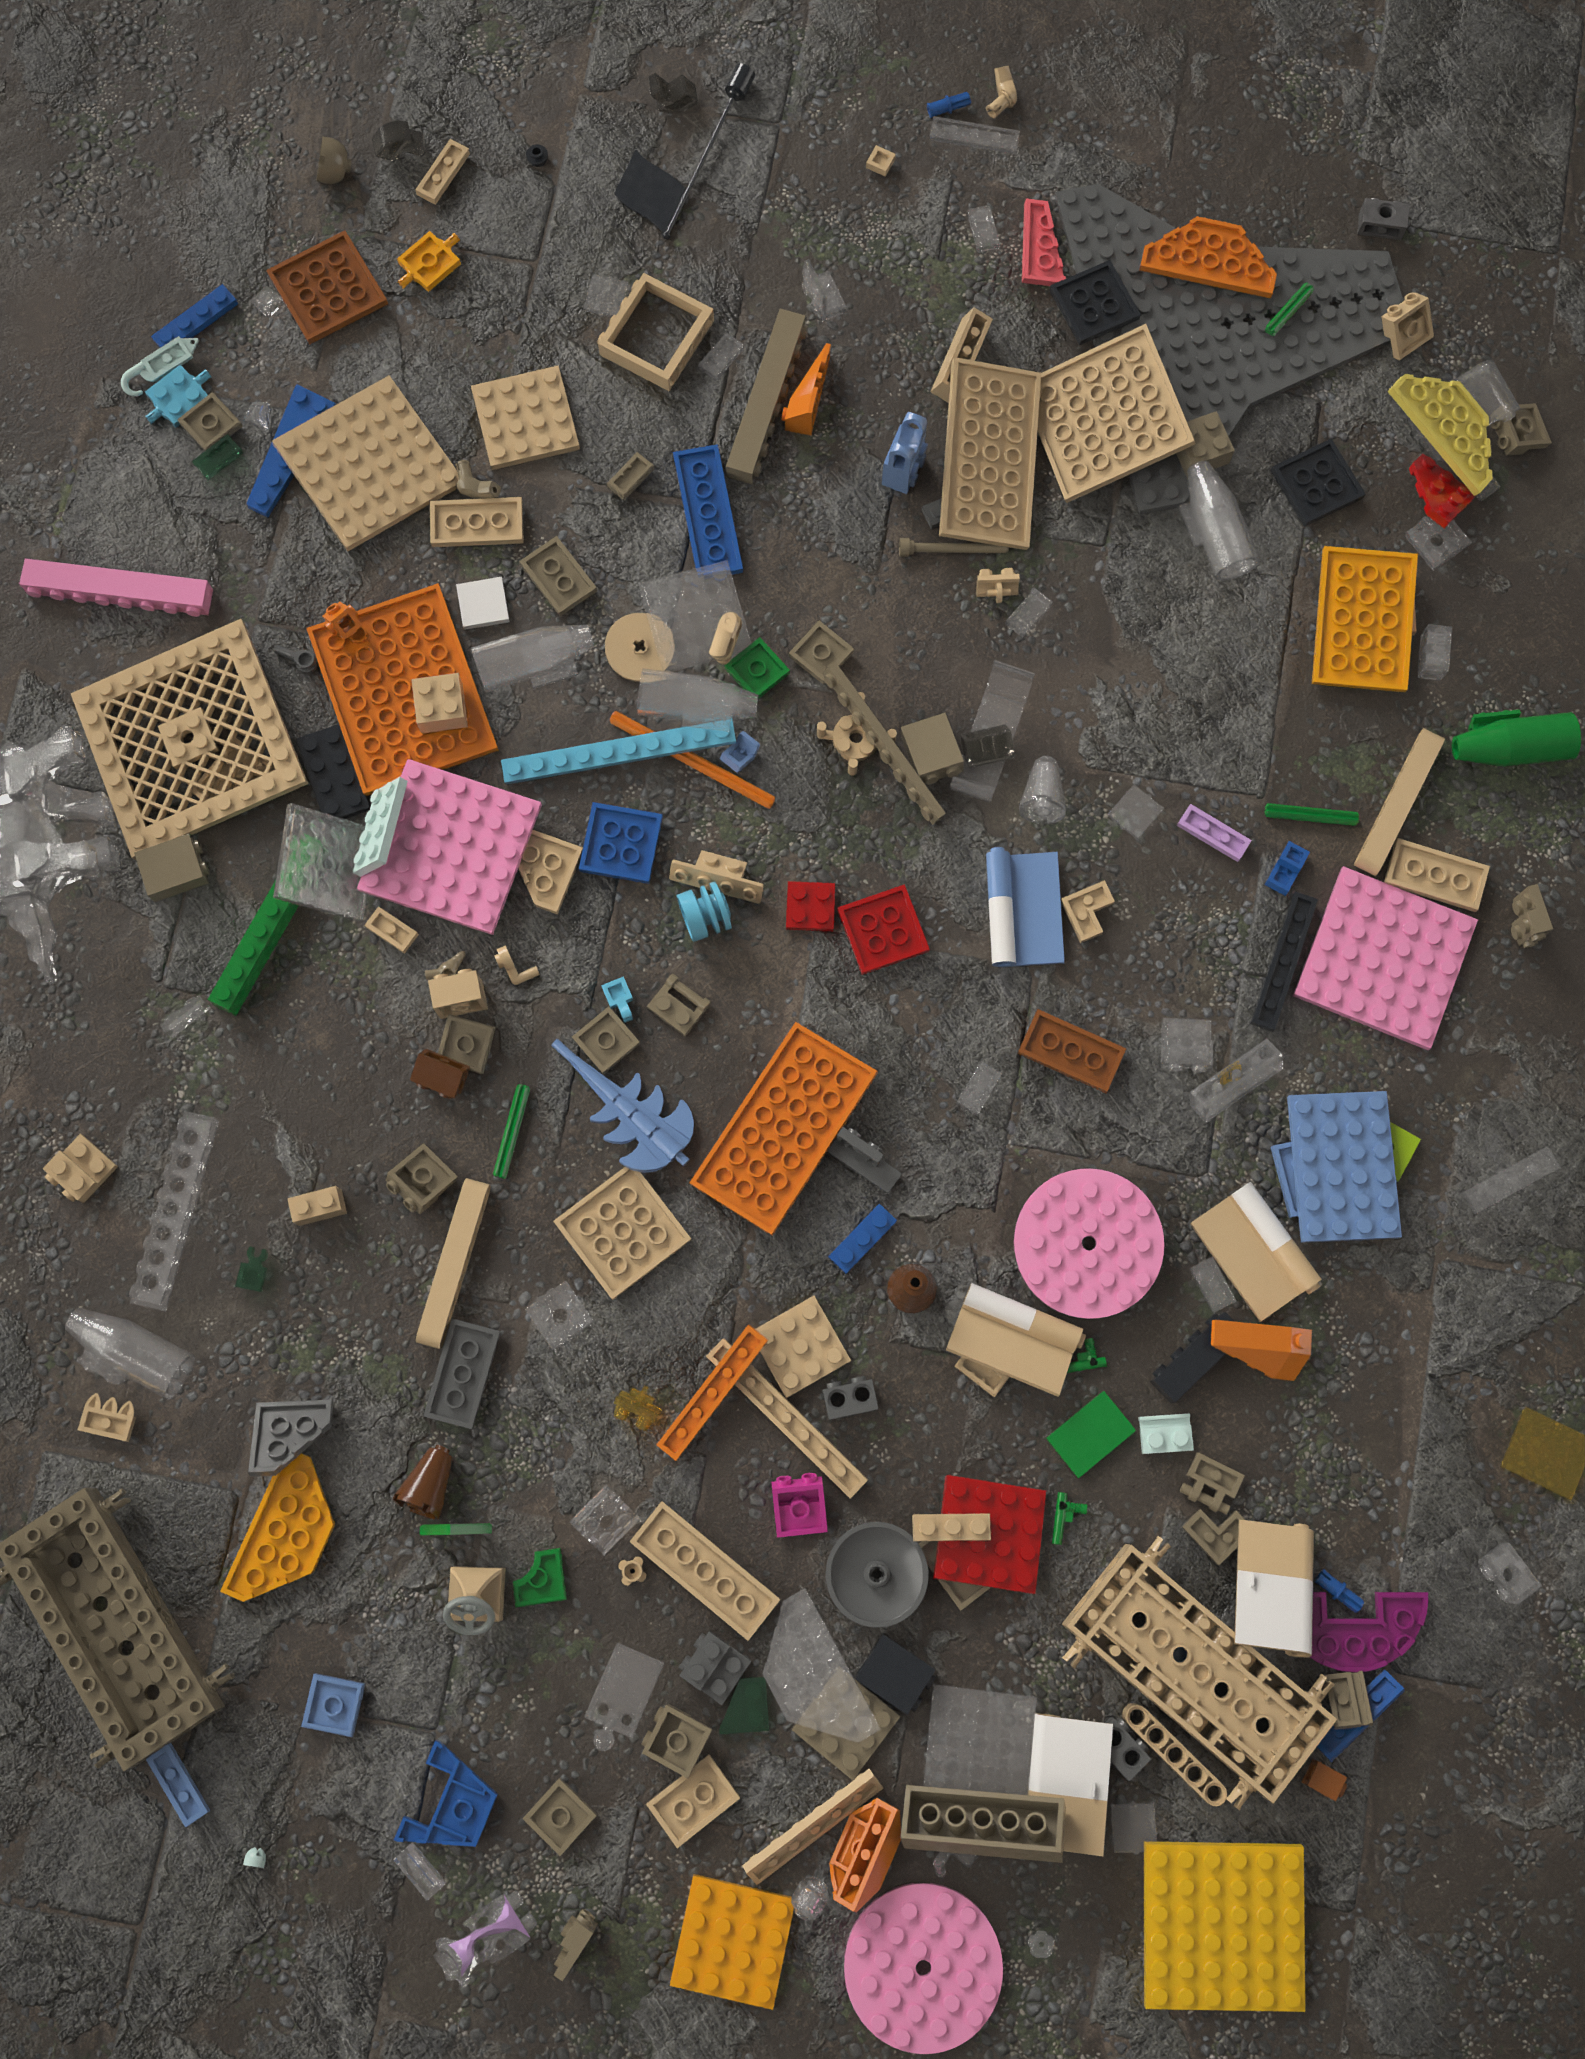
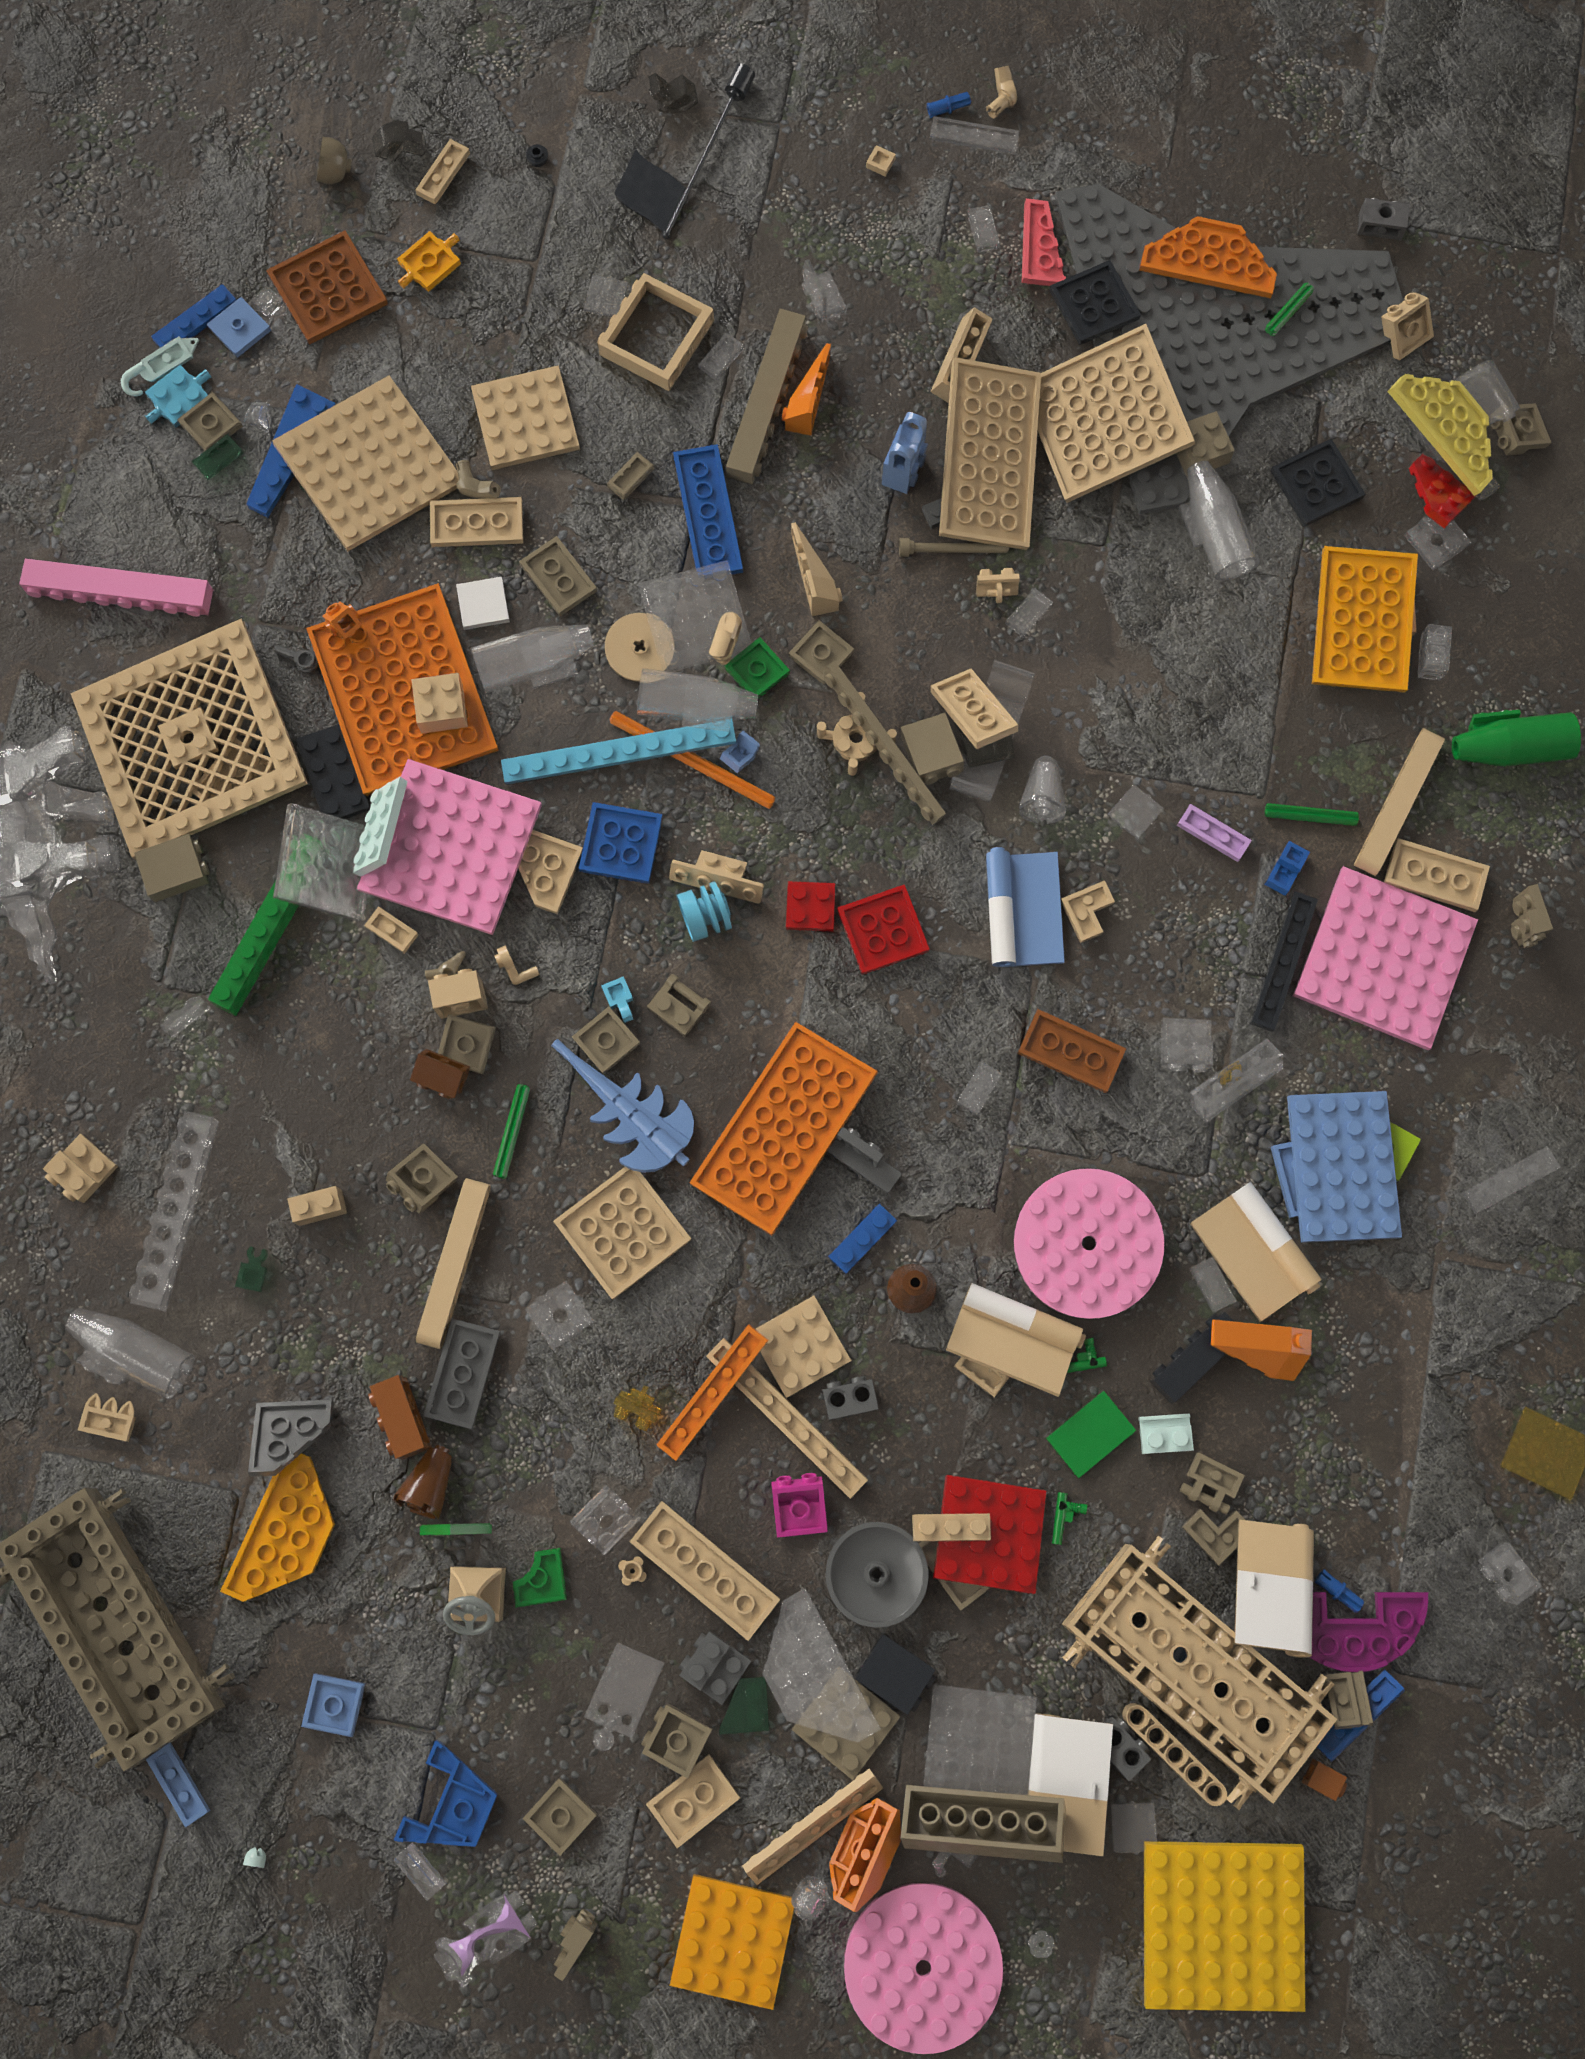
(238, 327): none -> medium blue plate
(399, 1417): none -> dark orange brick
(818, 583): none -> tan wedge
(974, 708): none -> tan plate

